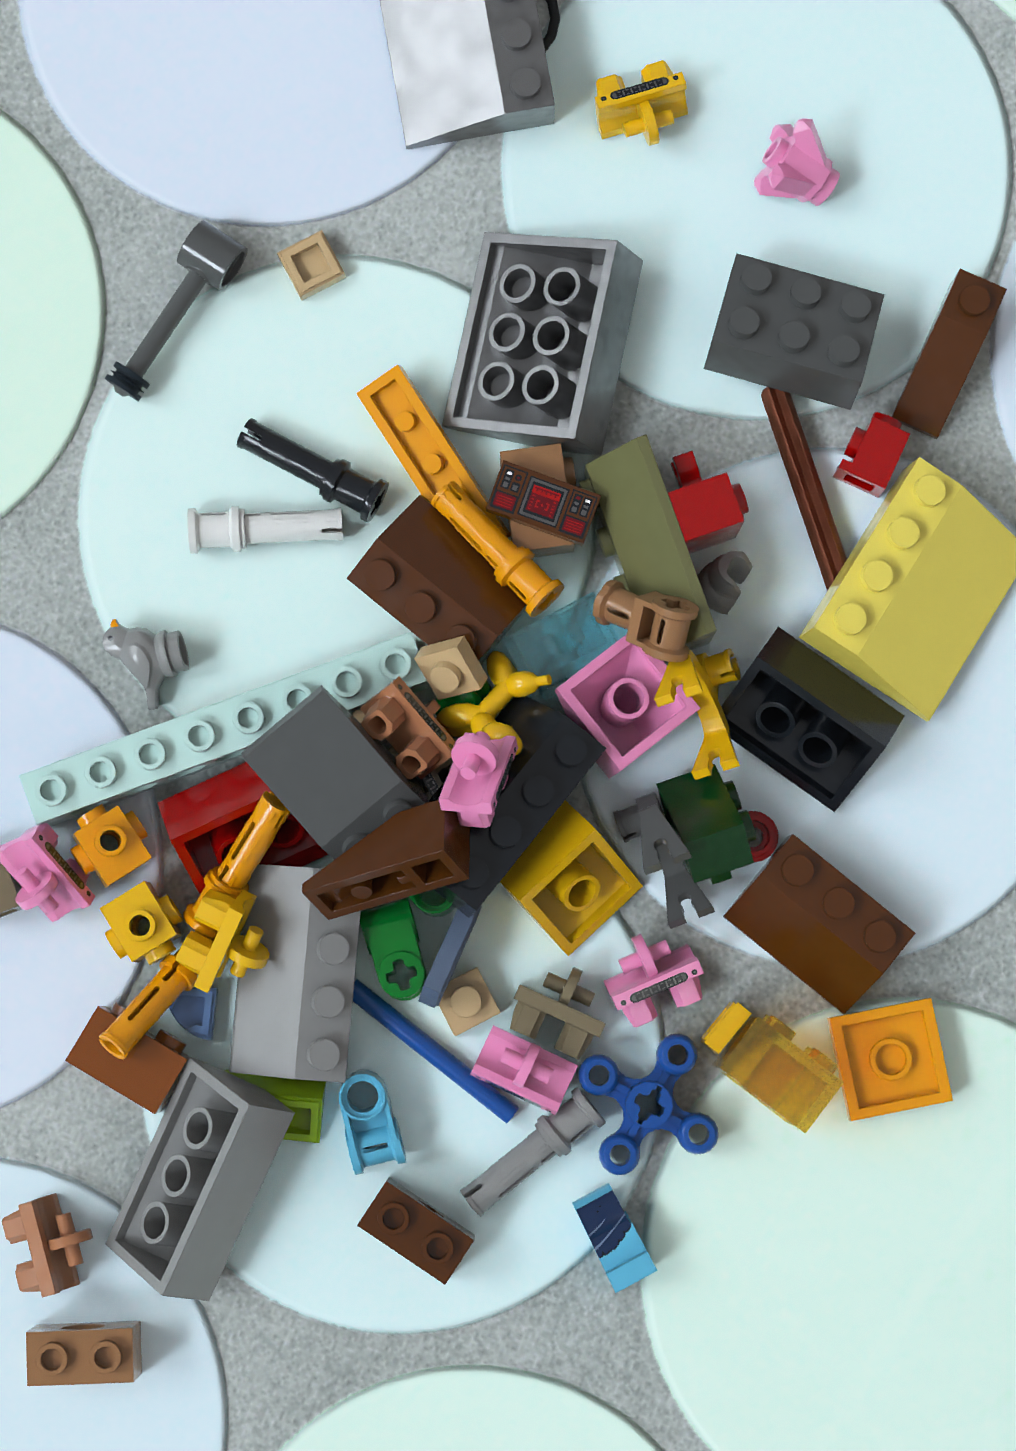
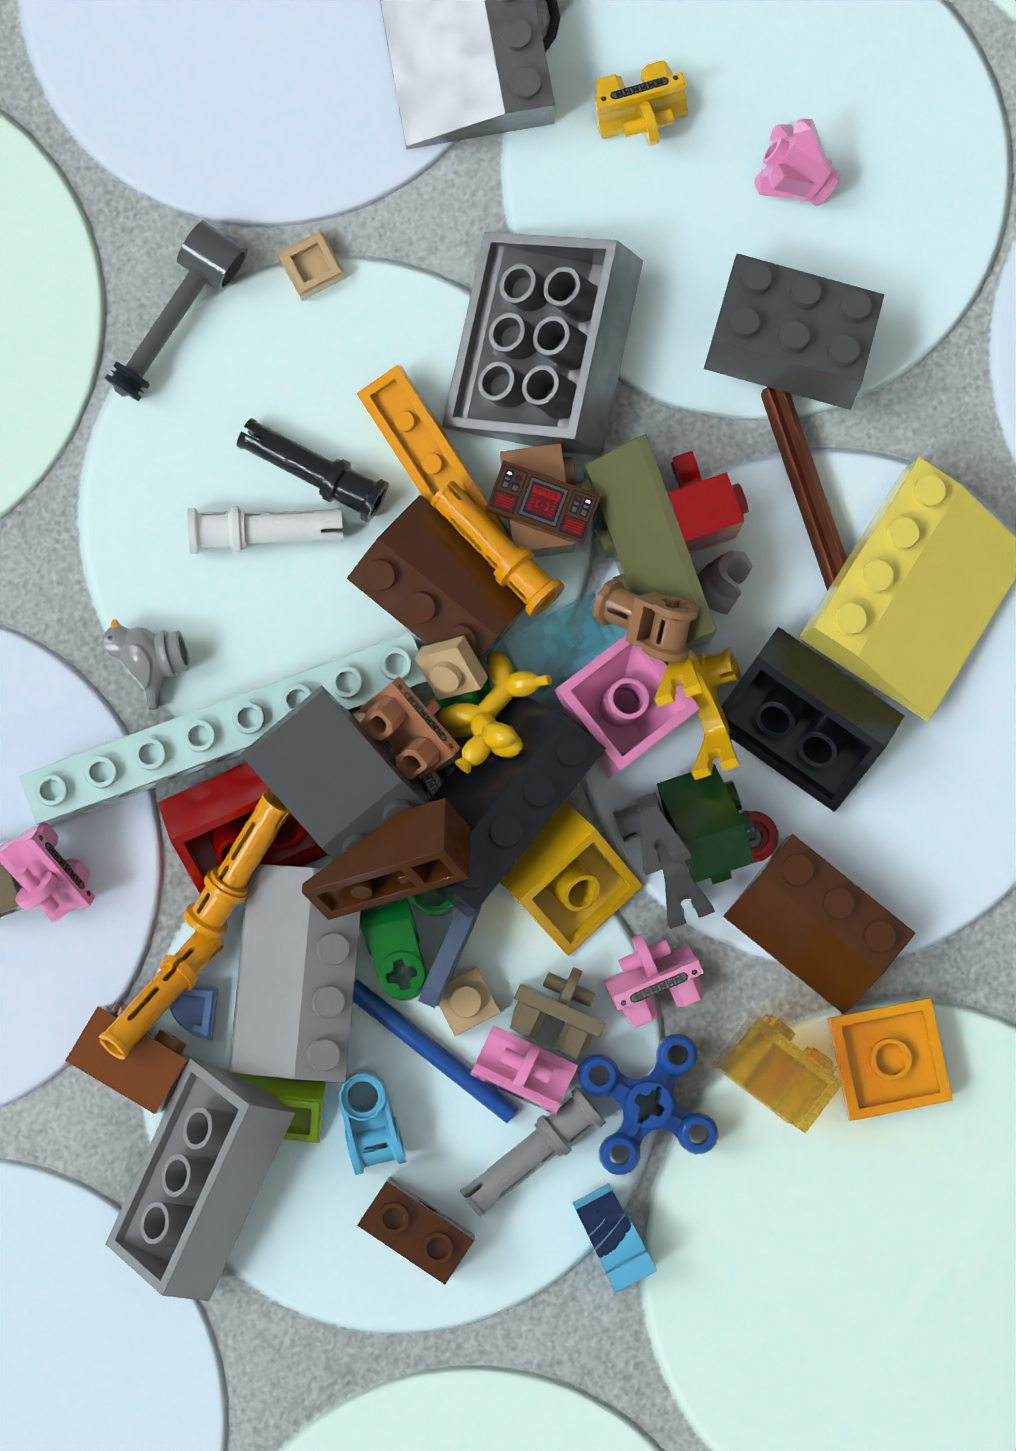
(51, 1245): nougat hips -> none
(83, 1353): medium nougat brick -> none
(114, 864): light orange brick -> none
(124, 918): yellow brick -> none
(210, 957): yellow hips -> none
(477, 777): bright pink hips -> none
(725, 1026): yellow tile -> none
(873, 454): red brick -> none
(948, 352): reddish brown slope -> none

